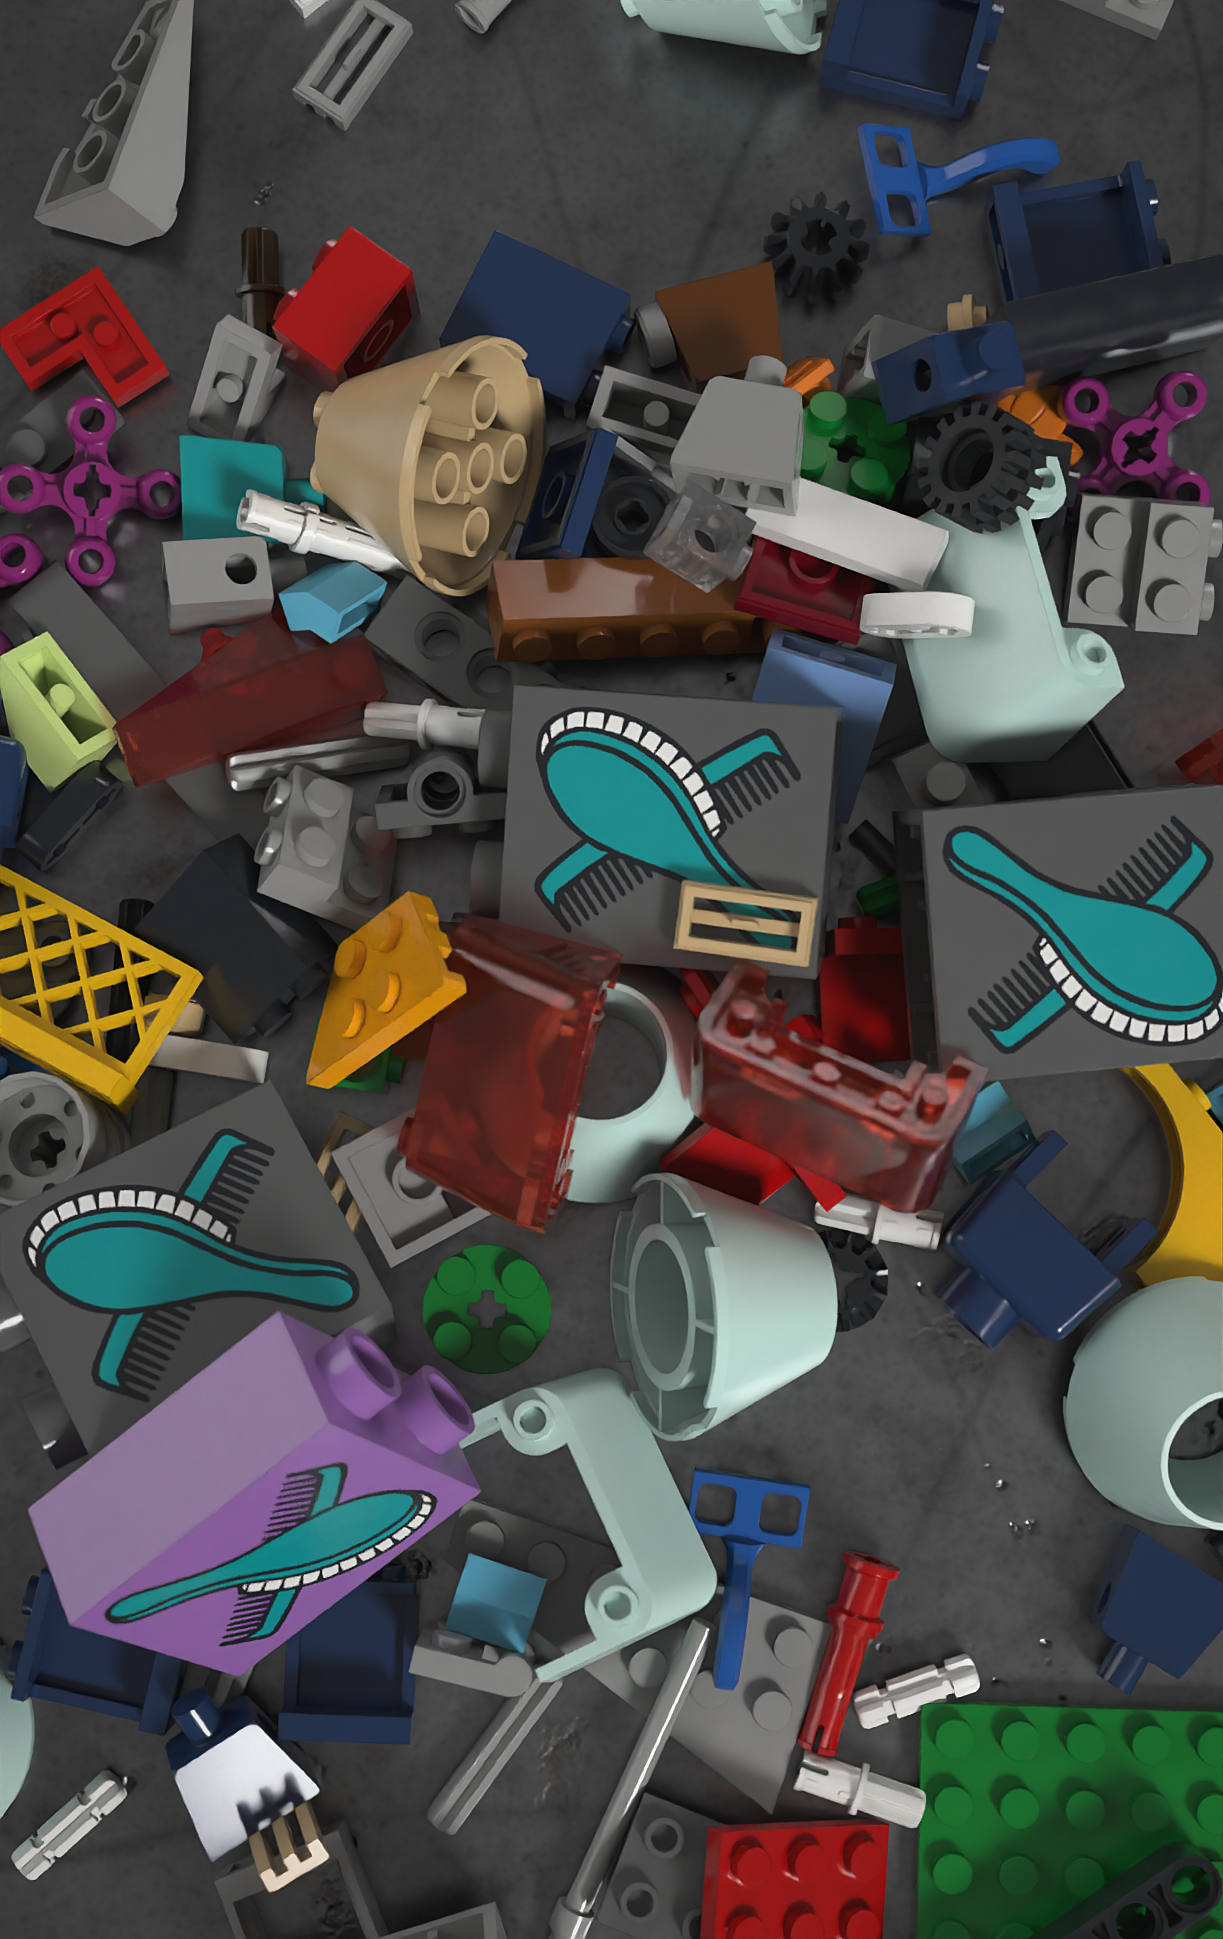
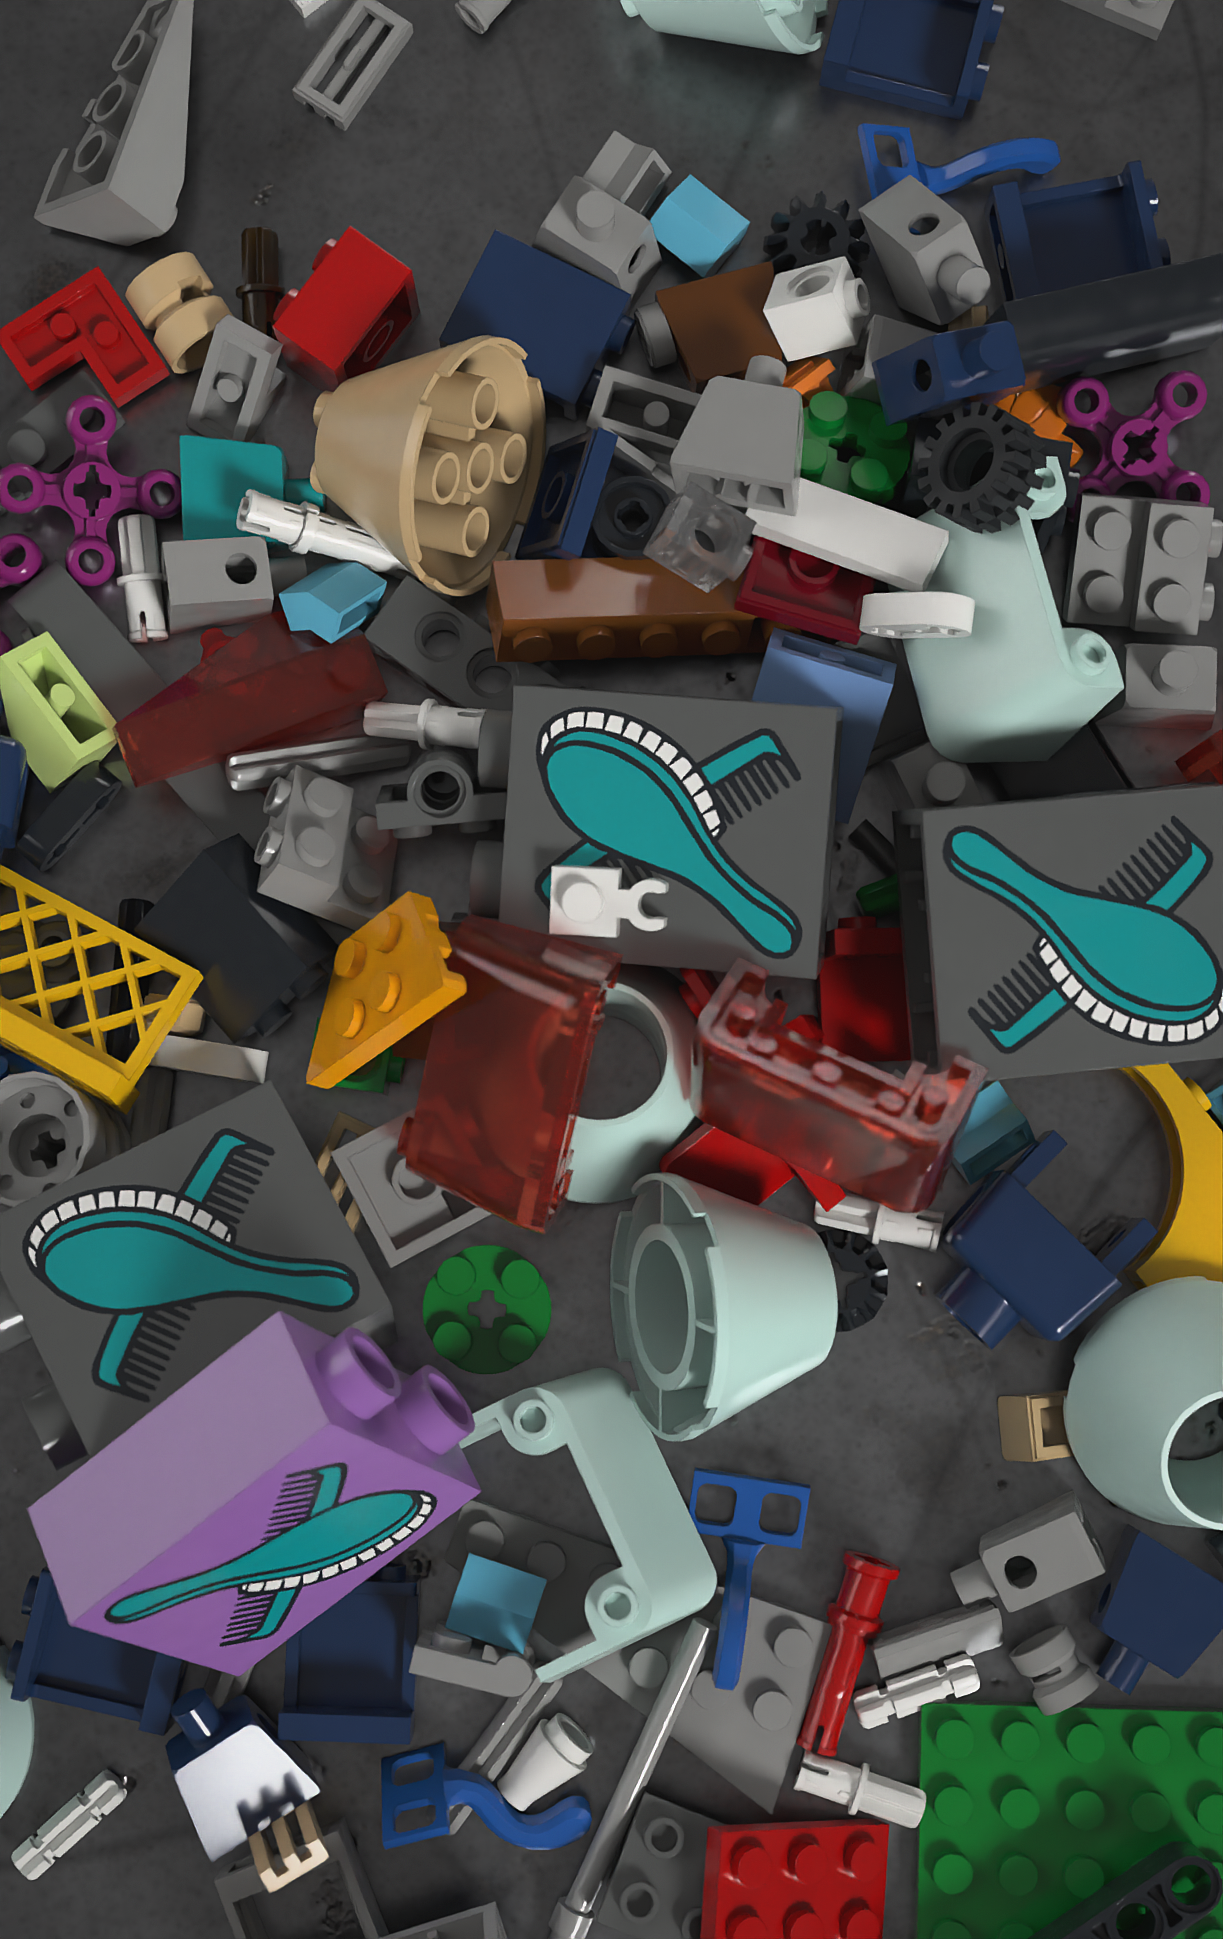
(141, 578): none -> white axle
(178, 305): none -> tan wheel
(450, 1786): none -> blue piece
(548, 1759): none -> white cone
(593, 901): none -> white plate
(601, 238): none -> light grey torso
(629, 172): none -> light grey piece
(698, 227): none -> medium azure piece
(802, 930): tan tile -> none
(817, 308): none -> white brick
(931, 272): none -> light grey torso
(937, 1639): none -> light grey slope
(1033, 1426): none -> tan slope
(1052, 1537): none -> light grey torso
(1054, 1669): none -> light grey wheel
(1164, 687): none -> light grey torso

